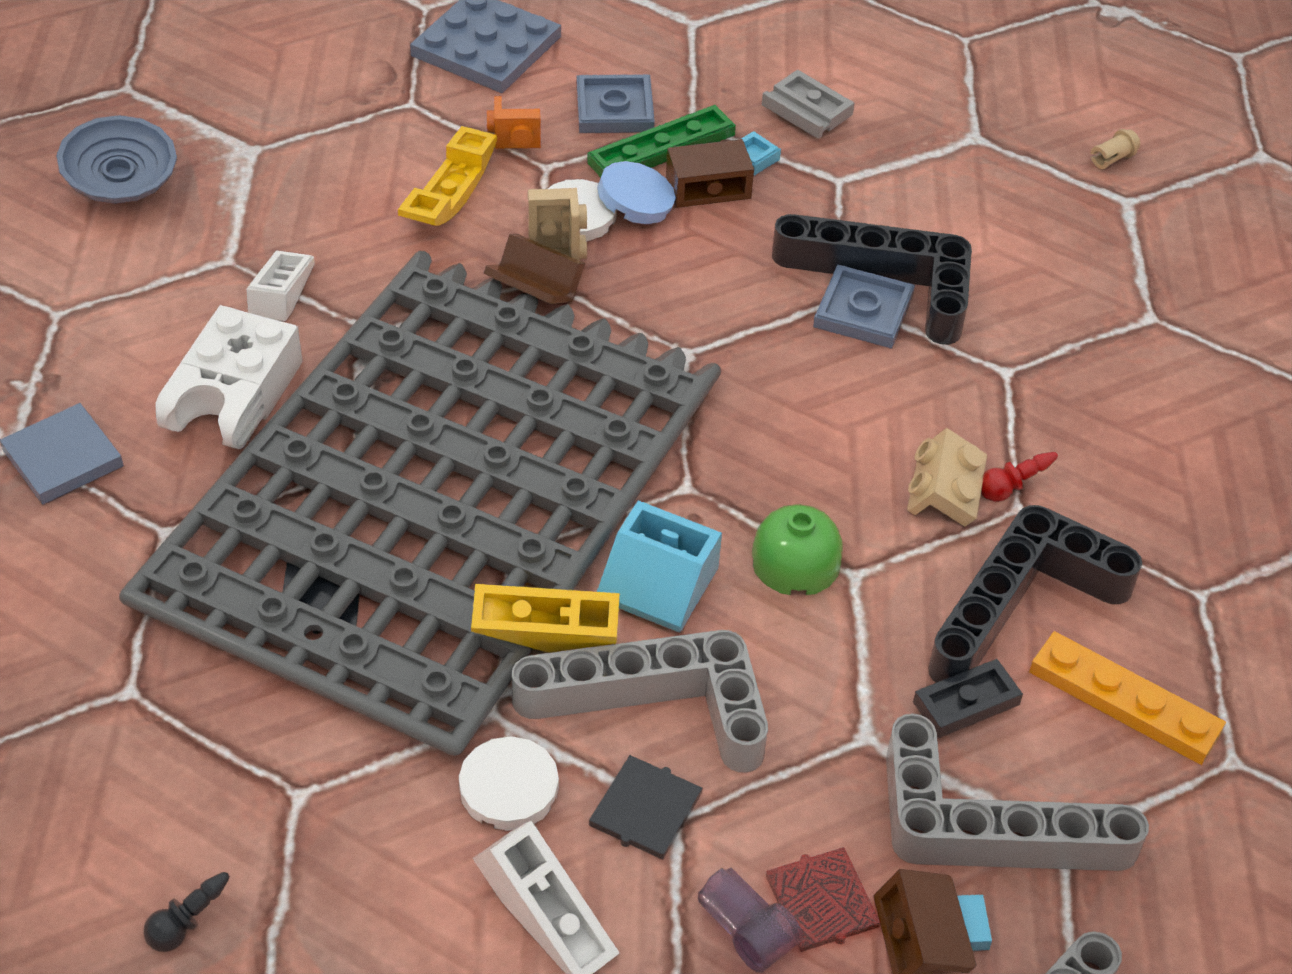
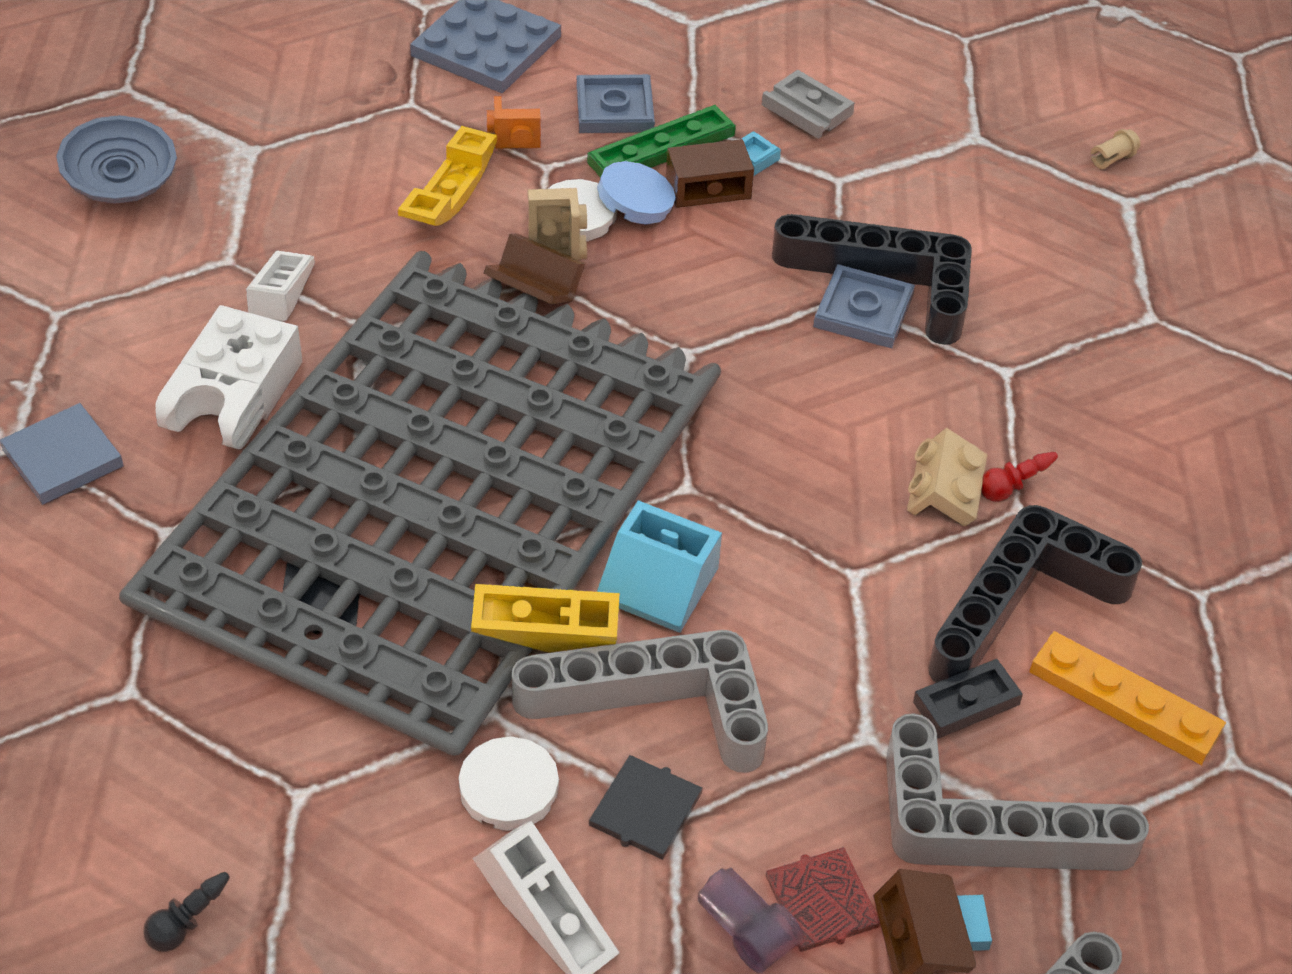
(797, 550): bright green cylinder -> none

